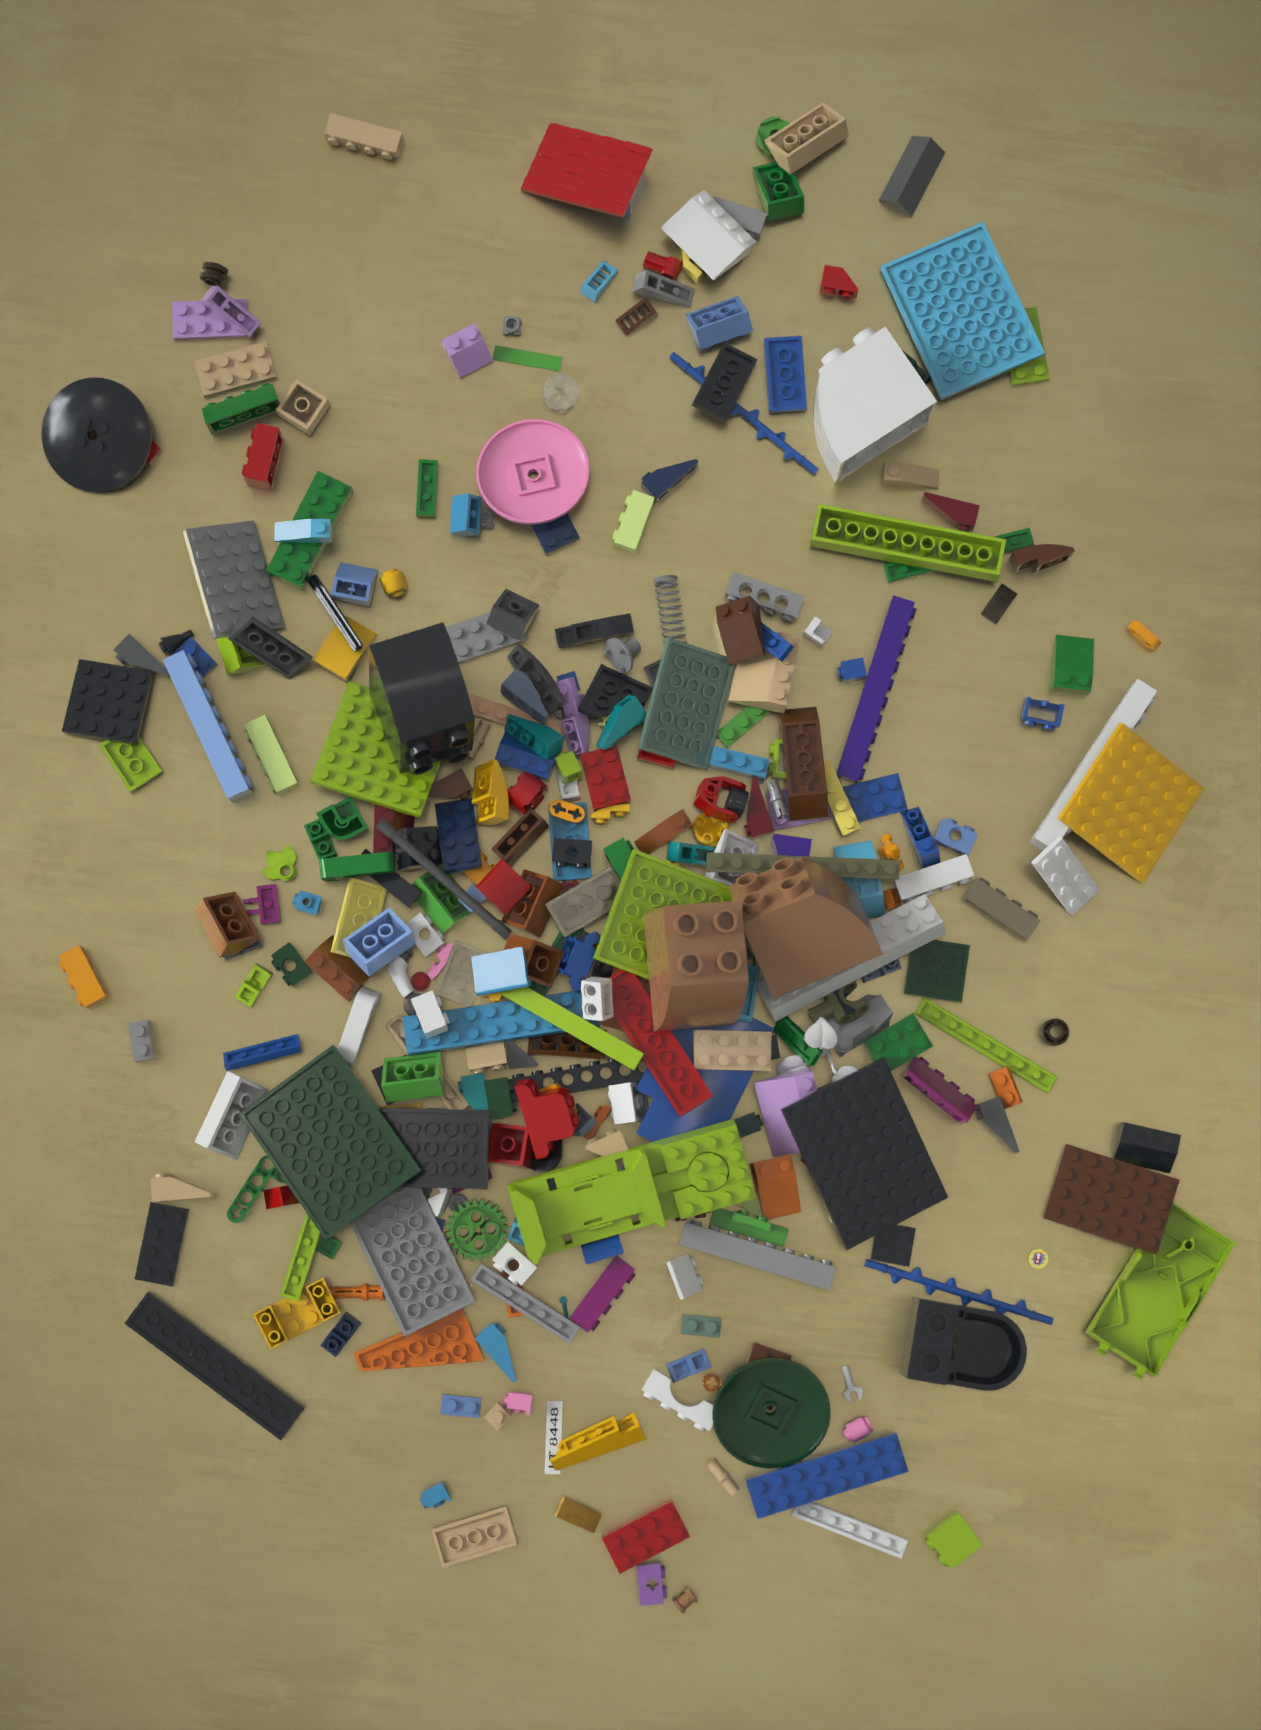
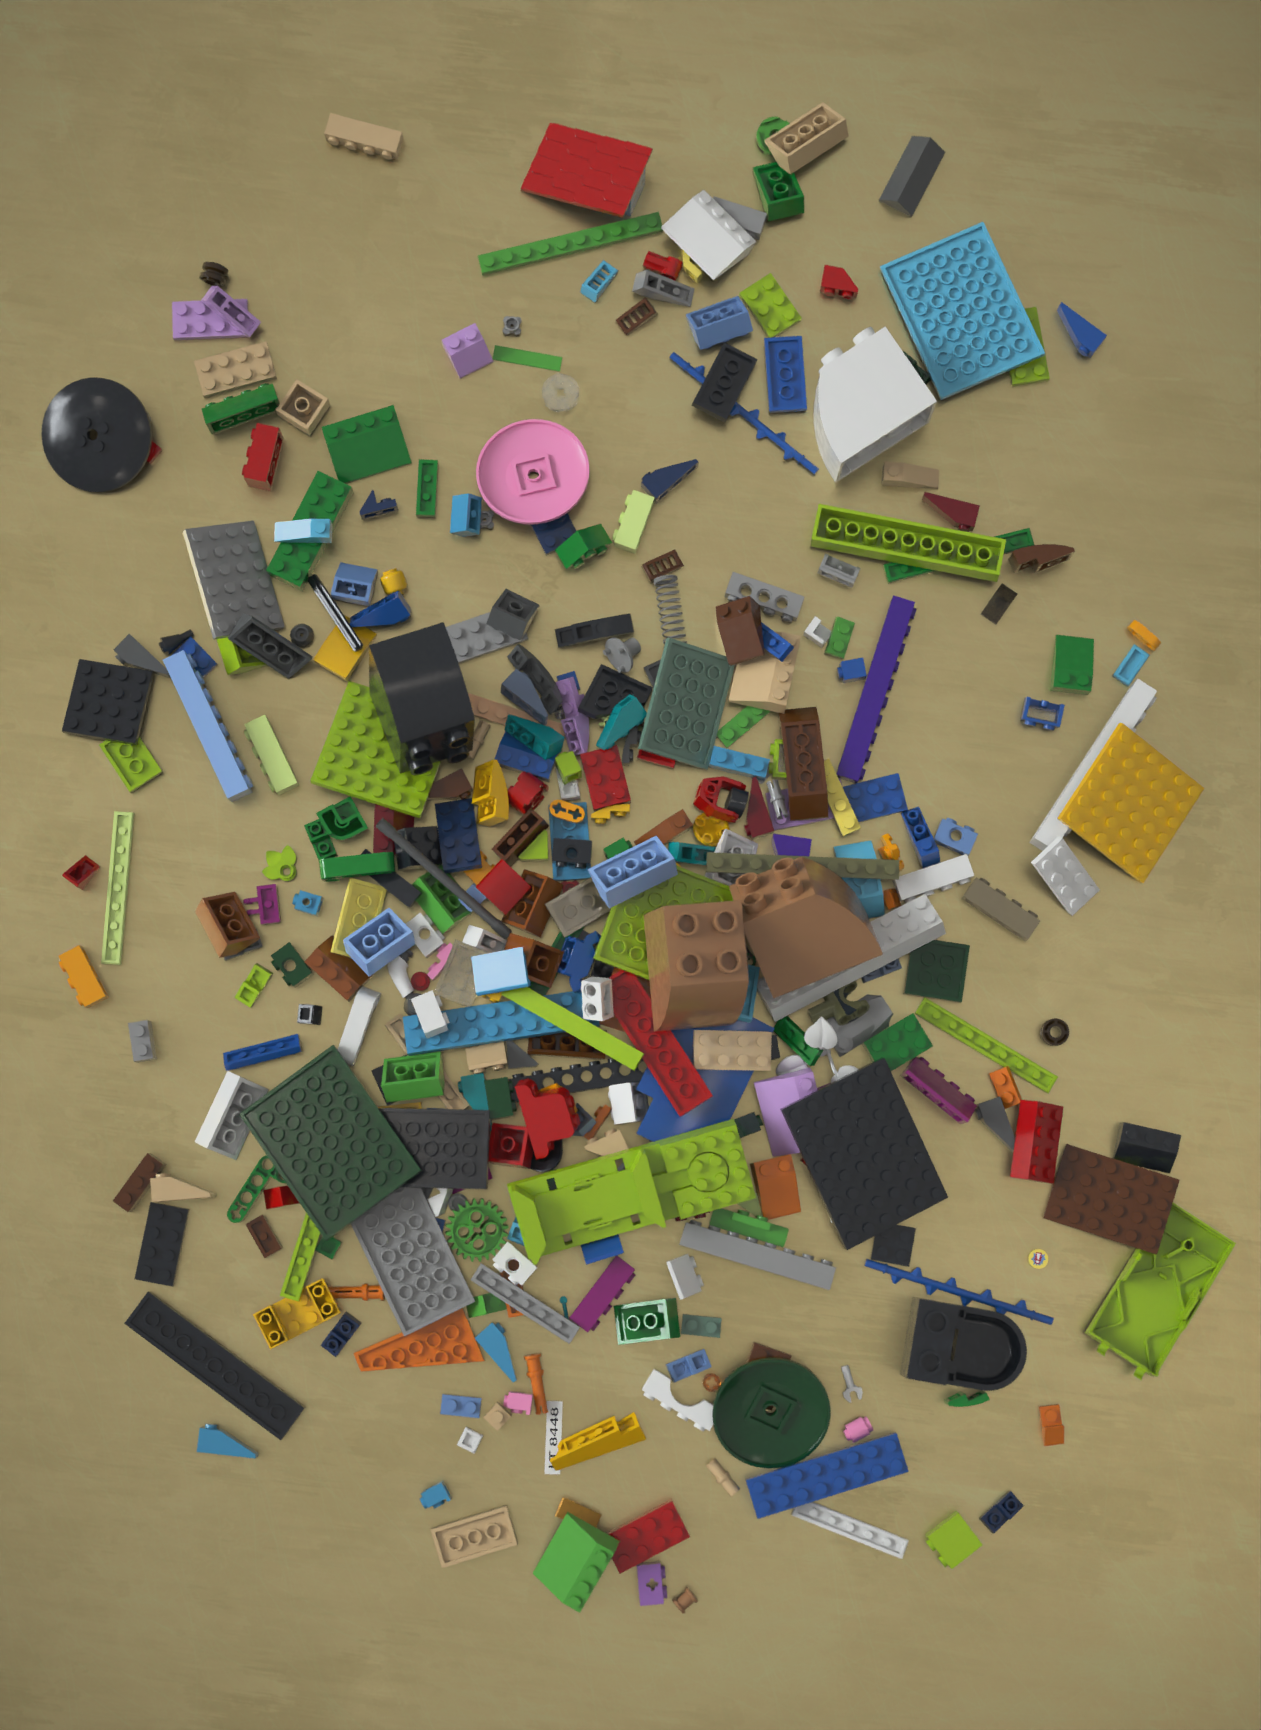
(81, 872): none -> red slope
(117, 888): none -> yellowish green tile
(139, 1182): none -> reddish brown brick
(218, 1441): none -> dark azure slope
(263, 1236): none -> reddish brown plate
(307, 636): none -> dark grey plate
(309, 1014): none -> black slope
(366, 445): none -> green slope
(372, 508): none -> dark blue slope
(384, 612): none -> blue slope
(470, 1440): none -> white tile
(484, 939): none -> white slope
(484, 1305): none -> bright green slope
(535, 1374): none -> orange pin
(537, 849): none -> lime slope
(570, 243): none -> bright green plate
(575, 1561): none -> bright green slope
(583, 545): none -> green brick
(631, 741): none -> dark grey slope
(633, 871): none -> light blue slope
(646, 566): none -> reddish brown slope
(647, 1321): none -> green slope
(770, 306): none -> lime plate
(838, 570): none -> light grey hinge
(839, 637): none -> bright green plate
(961, 1400): none -> green slope
(1001, 1512): none -> dark blue slope
(1036, 1141): none -> red brick
(1051, 1425): none -> orange slope
(1083, 334): none -> blue slope
(1131, 665): none -> medium azure tile

